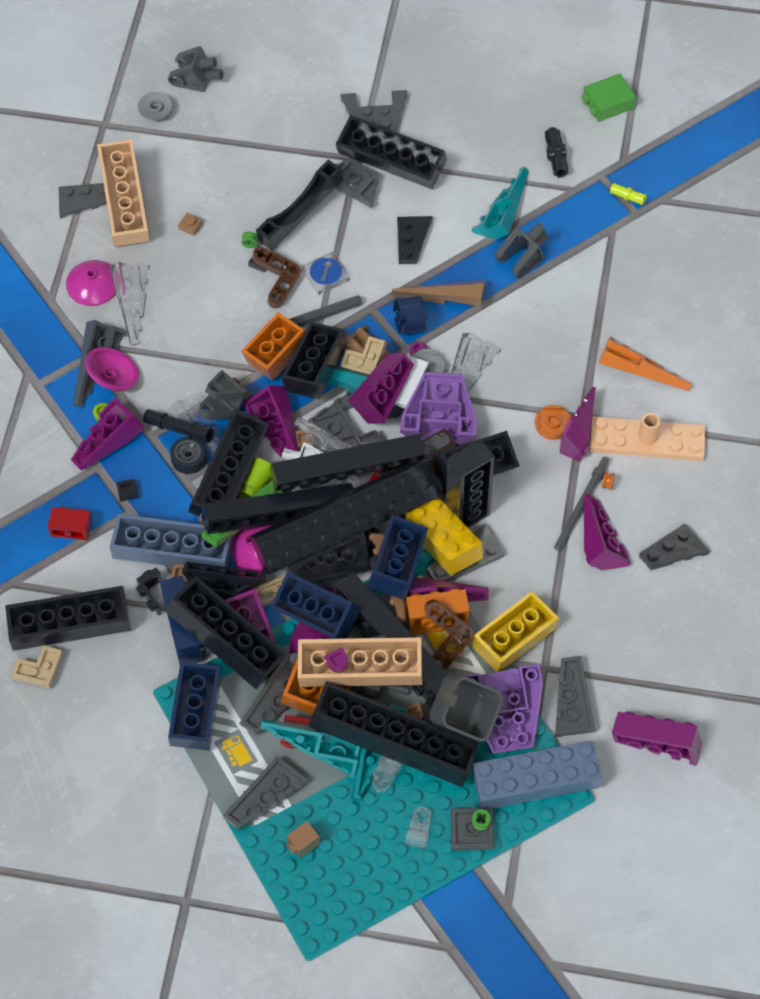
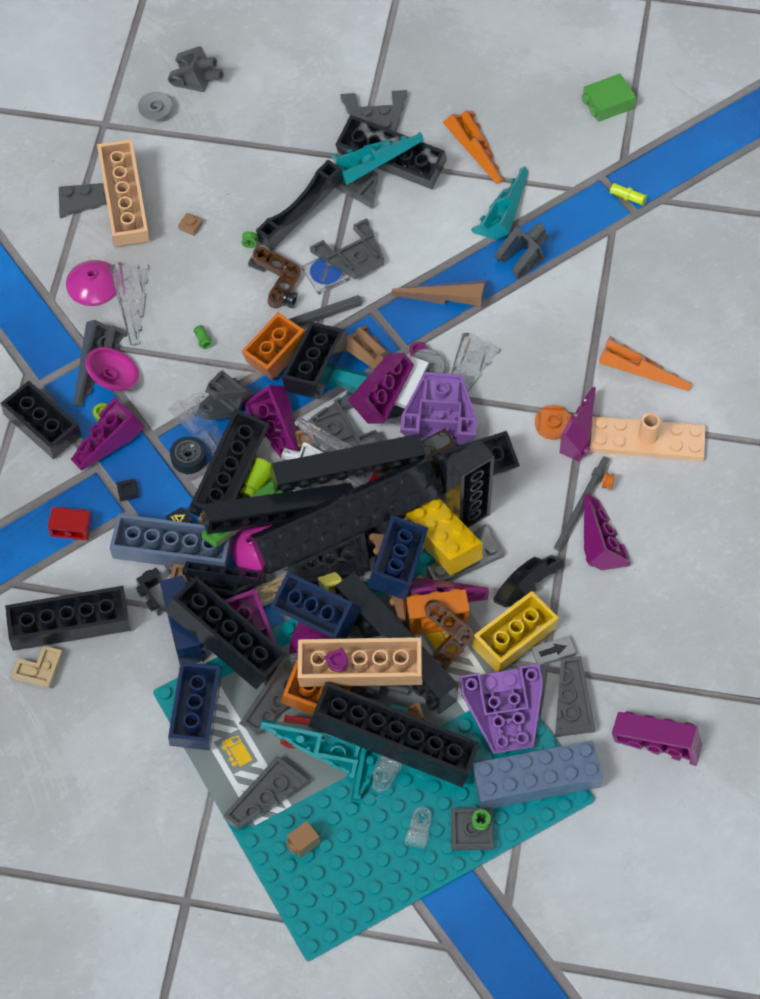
(41, 419): none -> black brick
(178, 425): black piece -> none
(179, 515): none -> black tile
(202, 336): none -> bright green pin
(289, 299): none -> black bush
(329, 582): none -> light yellow panel
(356, 257): none -> dark grey wing
(366, 159): none -> teal wedge
(366, 361): tan plate -> none
(410, 315): dark blue brick -> none
(411, 236): black wing -> none
(466, 707): dark grey piece -> none
(469, 135): none -> orange wedge
(523, 579): none -> black slope
(553, 651): none -> light grey tile
(556, 152): black piece -> none
(673, 547): black wing -> none

